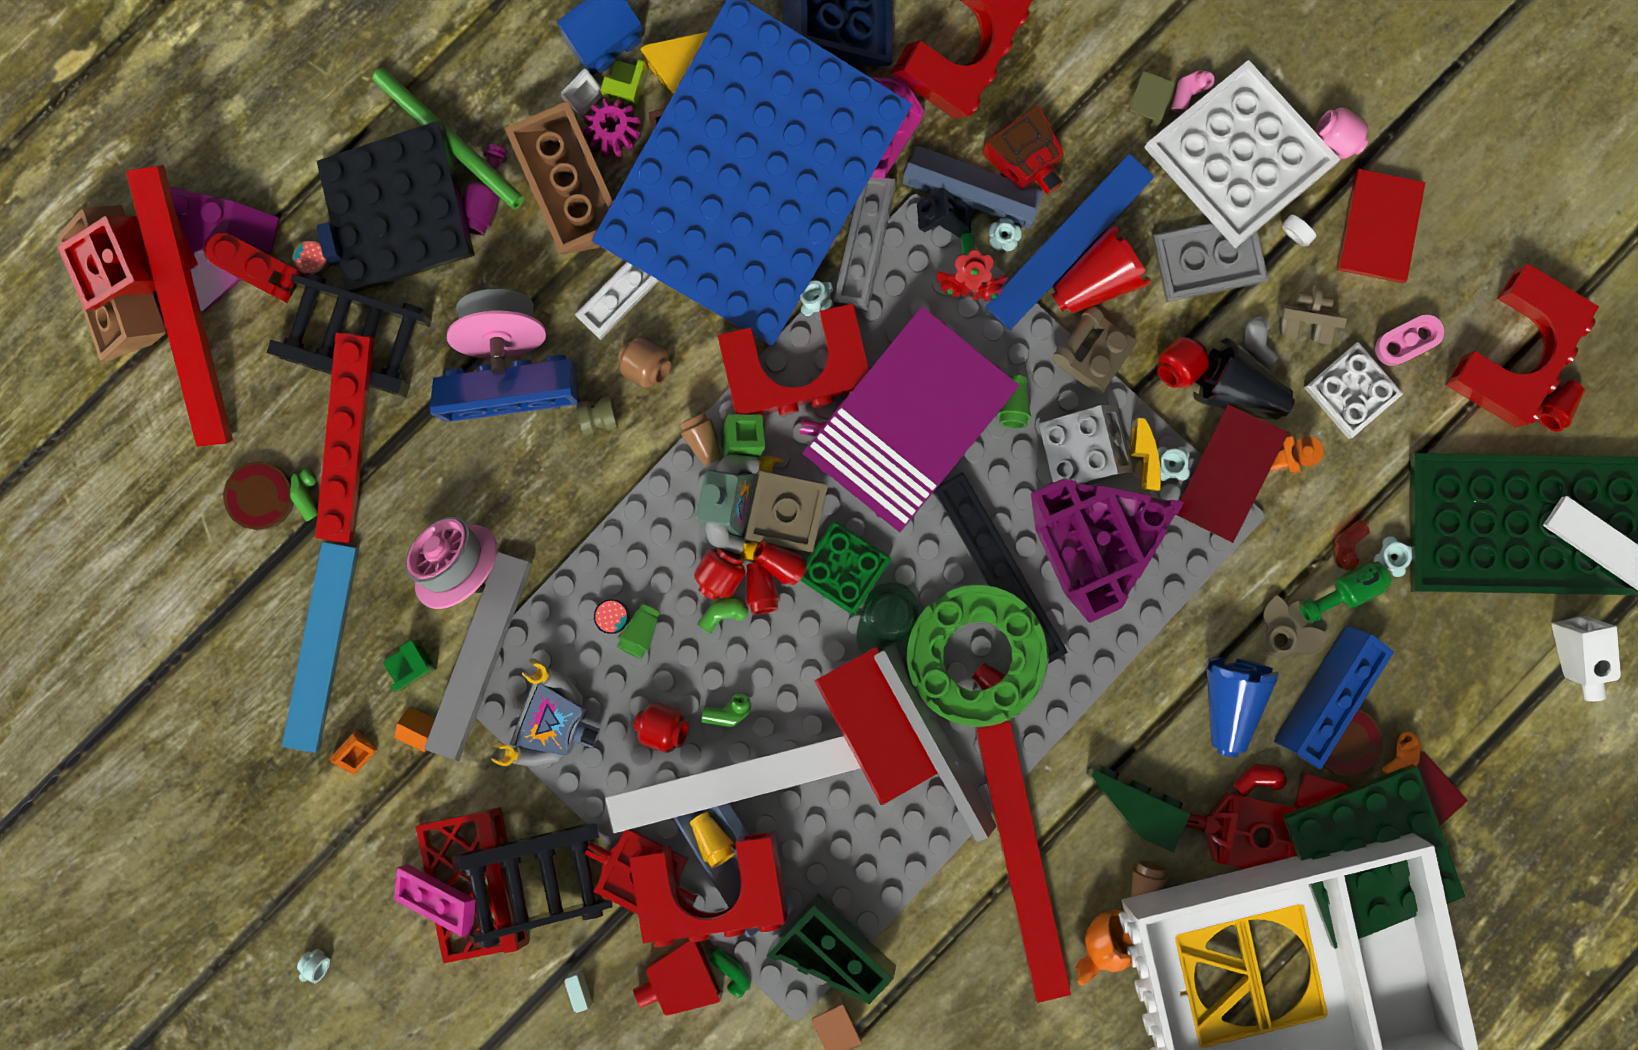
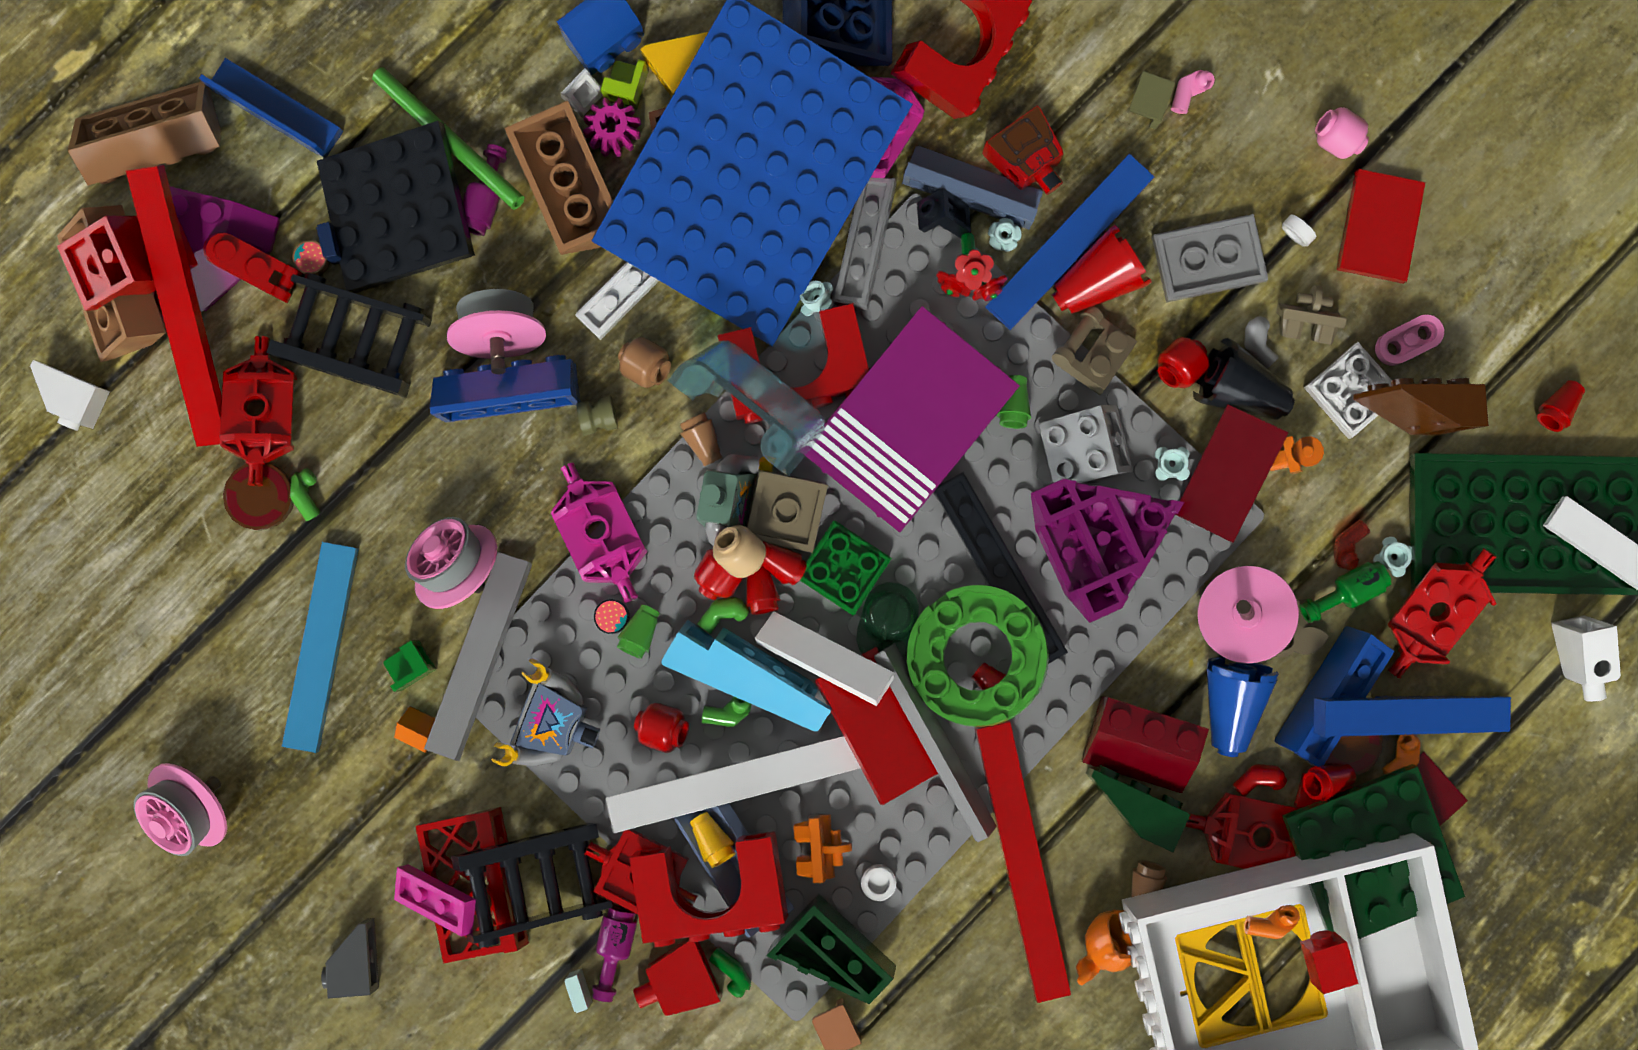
(68, 396): none -> white slope
(145, 133): none -> medium nougat slope
(180, 810): none -> bright pink piece
(261, 436): none -> red plate
(274, 108): none -> blue panel
(313, 966): light aqua plate -> none
(344, 437): red plate -> none
(353, 752): orange slope -> none
(353, 966): none -> dark grey slope
(613, 944): none -> magenta piece
(617, 551): none -> dark pink plate
(739, 551): none -> tan head
(742, 435): bright green panel -> none
(746, 673): none -> medium azure wedge
(792, 419): none -> clear light blue windscreen
(825, 658): none -> white tile
(825, 845): none -> orange hips
(878, 882): none -> white tile
(1144, 445): yellow slope -> none
(1144, 744): none -> dark red slope
(1242, 153): white plate -> none
(1248, 614): none -> bright pink piece
(1275, 925): none -> orange arm
(1326, 781): none -> red cone
(1328, 961): none -> red brick
(1411, 715): none -> blue slope
(1428, 406): none -> reddish brown slope
(1432, 637): none -> red plate
(1562, 321): red arch -> none

